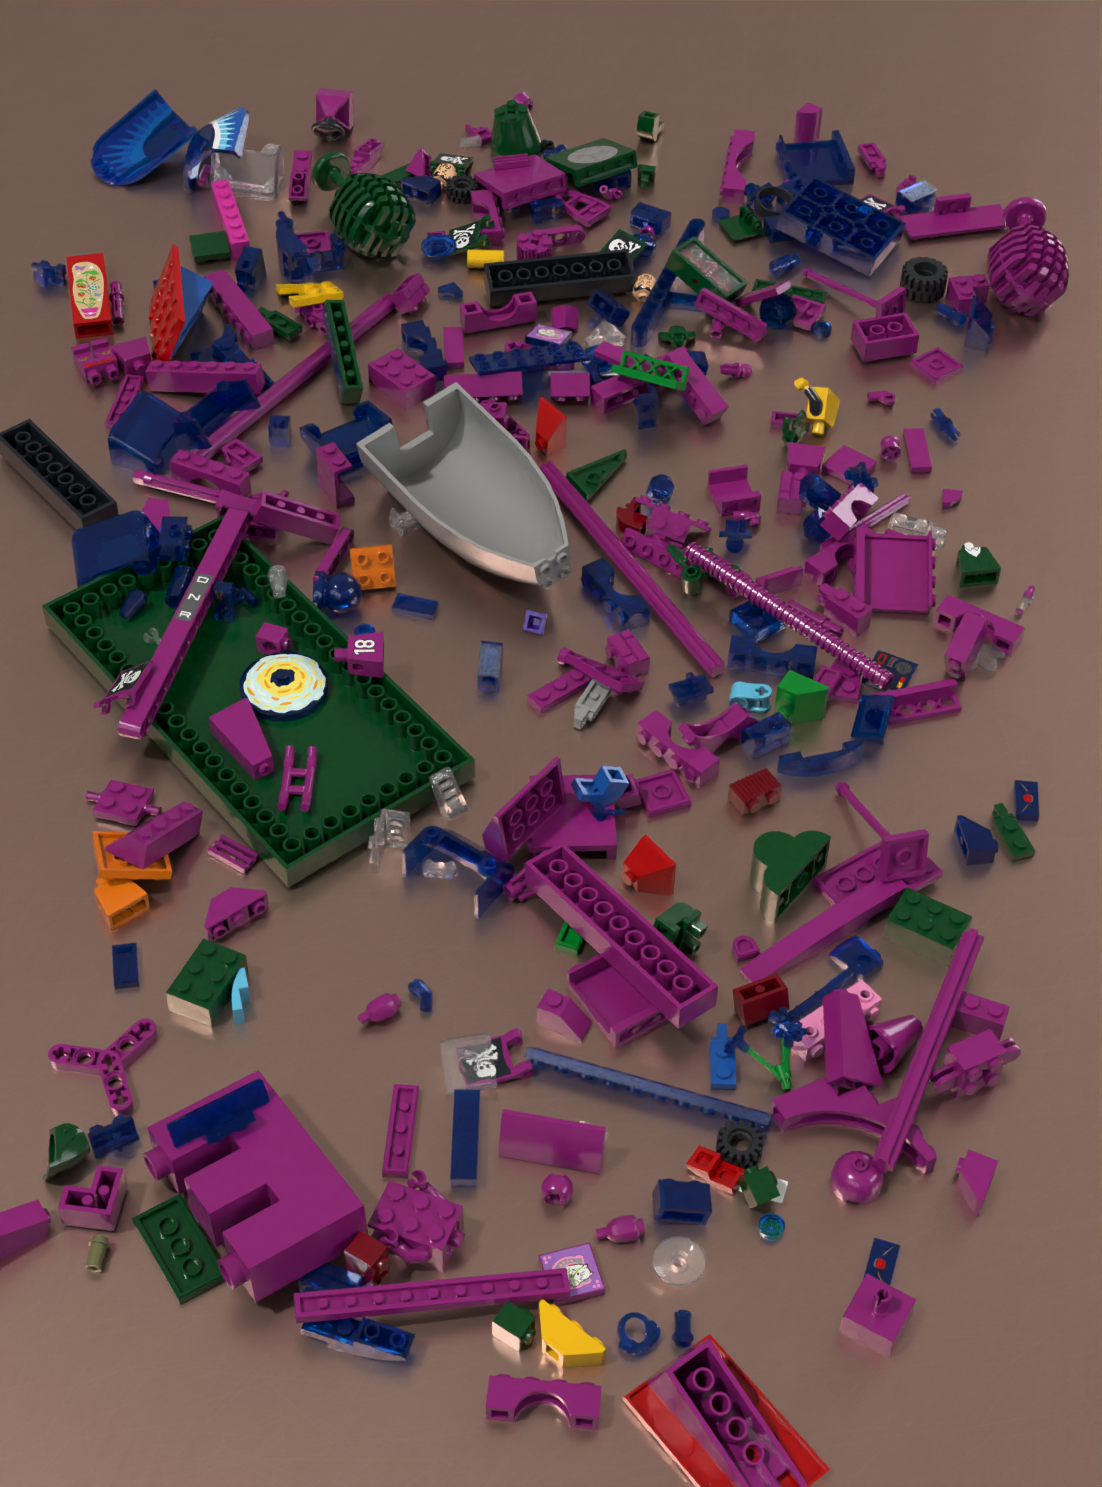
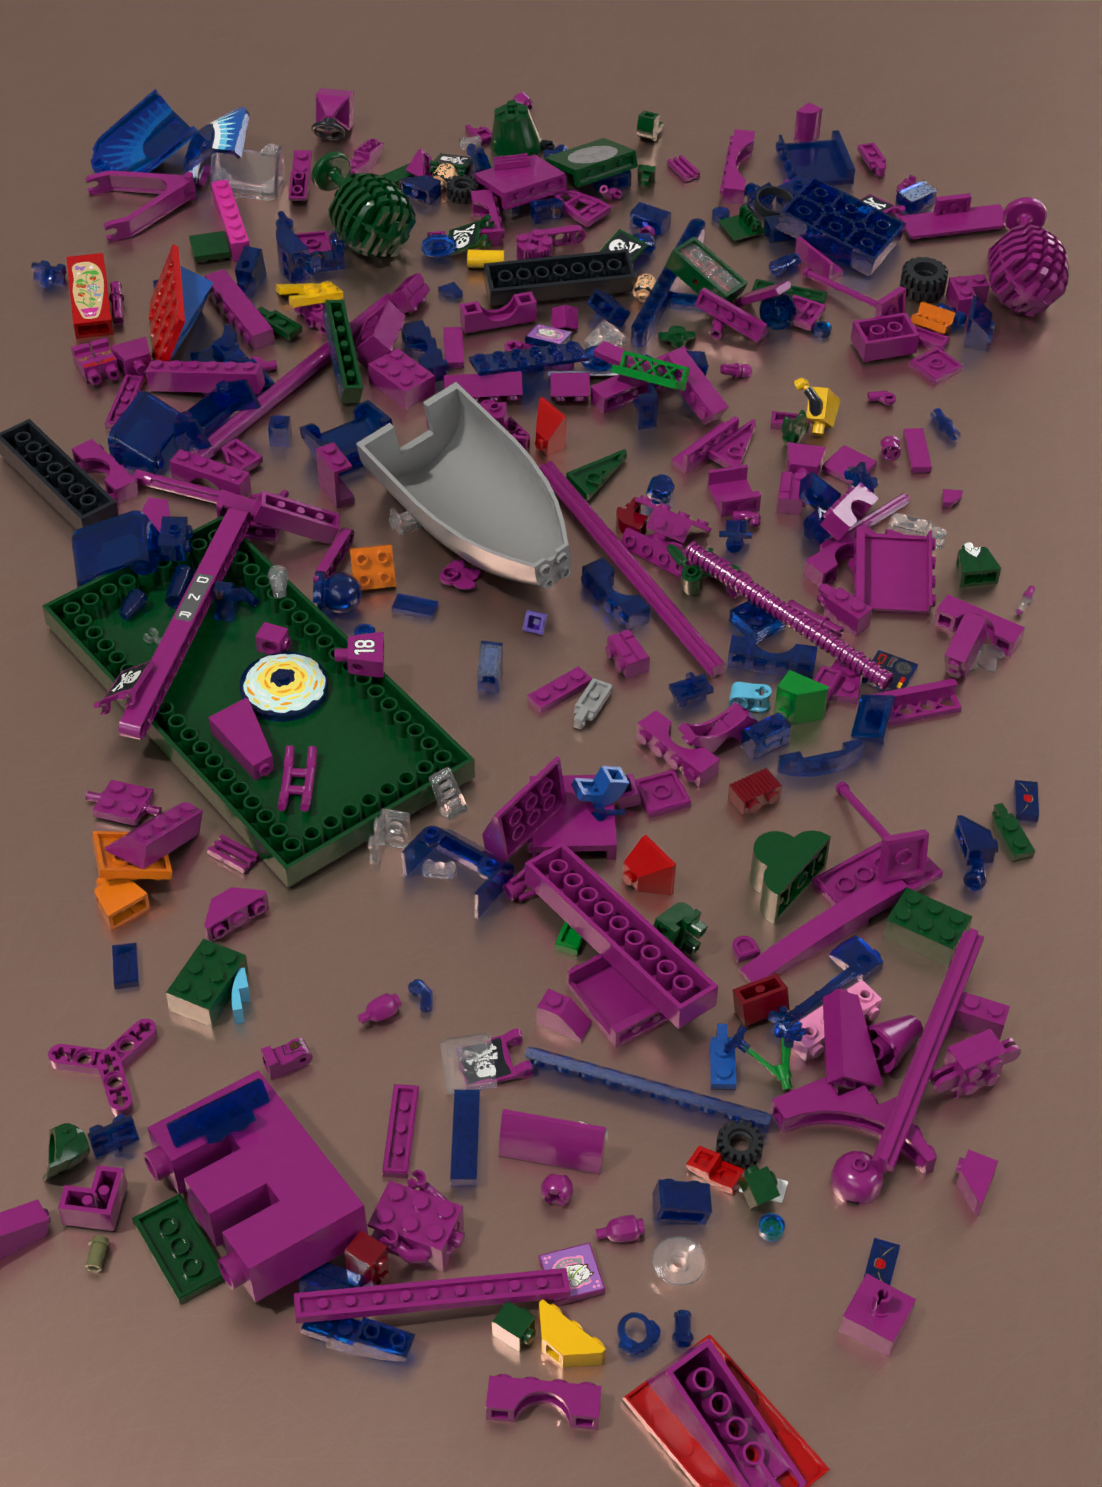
(95, 459): none -> magenta arch
(173, 192): none -> magenta piece
(266, 366): none -> magenta arm
(286, 1058): none -> magenta leg
(378, 334): none -> magenta brick
(459, 575): none -> magenta plate
(478, 158): none -> clear blue hinge
(595, 376): clear blue pin -> none
(609, 676): magenta plate -> none
(684, 168): none -> magenta tile
(697, 452): none -> magenta fence
(733, 448): none -> magenta wing
(782, 580): magenta panel -> none
(817, 260): none -> magenta panel
(931, 339): none -> magenta tile
(934, 318): none -> orange bracket
(975, 876): none -> clear blue cone

